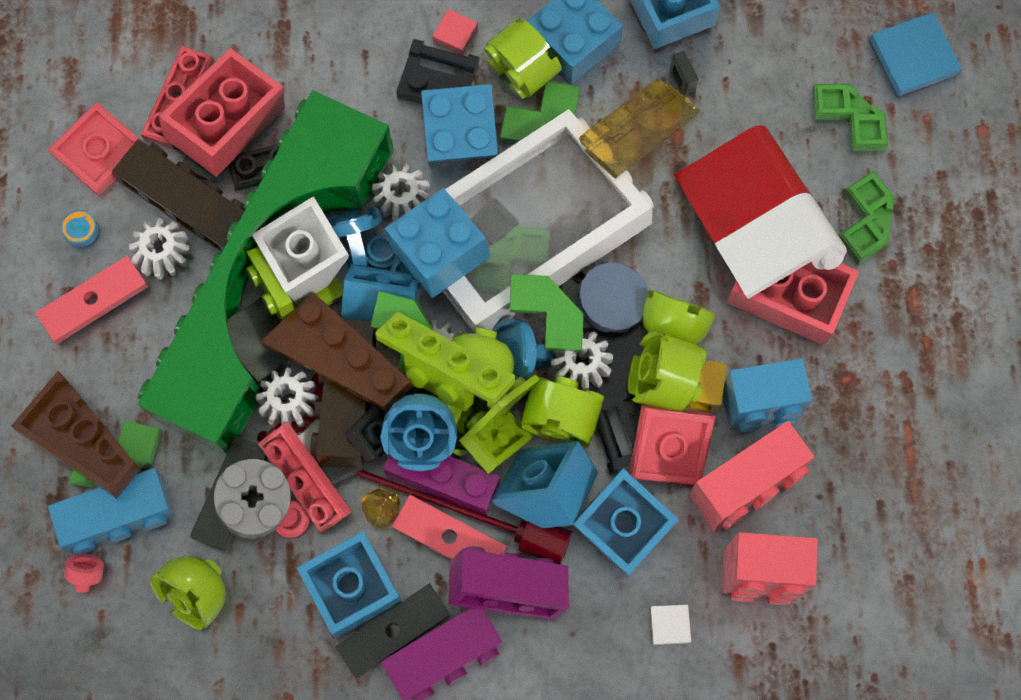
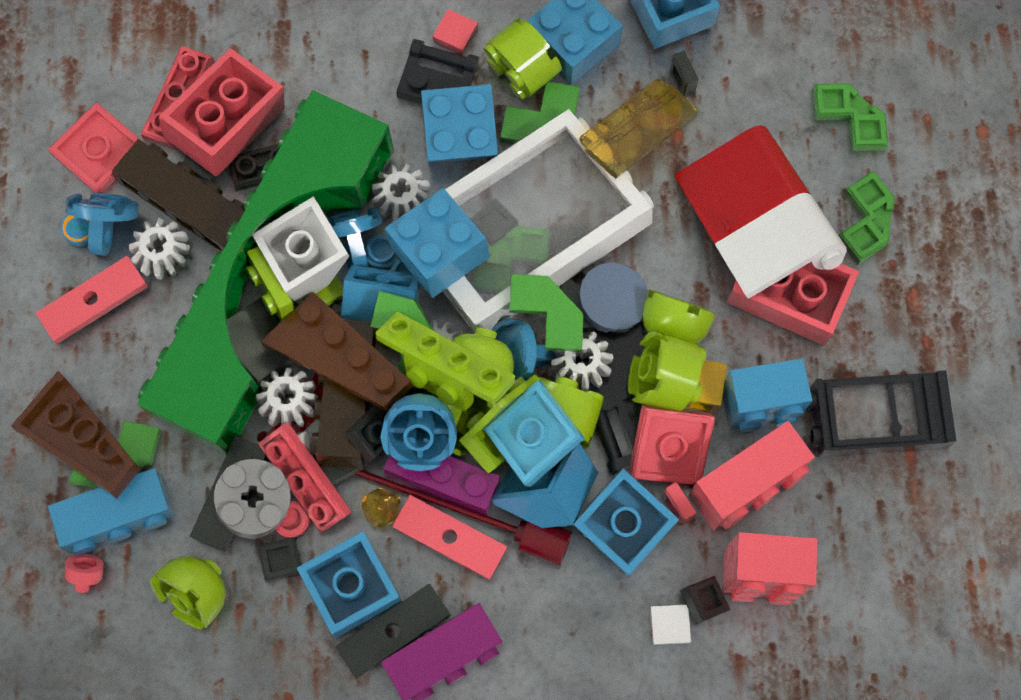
(101, 212): none -> dark azure tile
(279, 559): none -> pearl dark grey tile
(508, 584): magenta brick -> none
(534, 433): none -> medium azure tile
(678, 503): none -> coral tile
(705, 600): none -> pearl dark grey tile
(881, 414): none -> black door
(915, 54): dark azure tile -> none

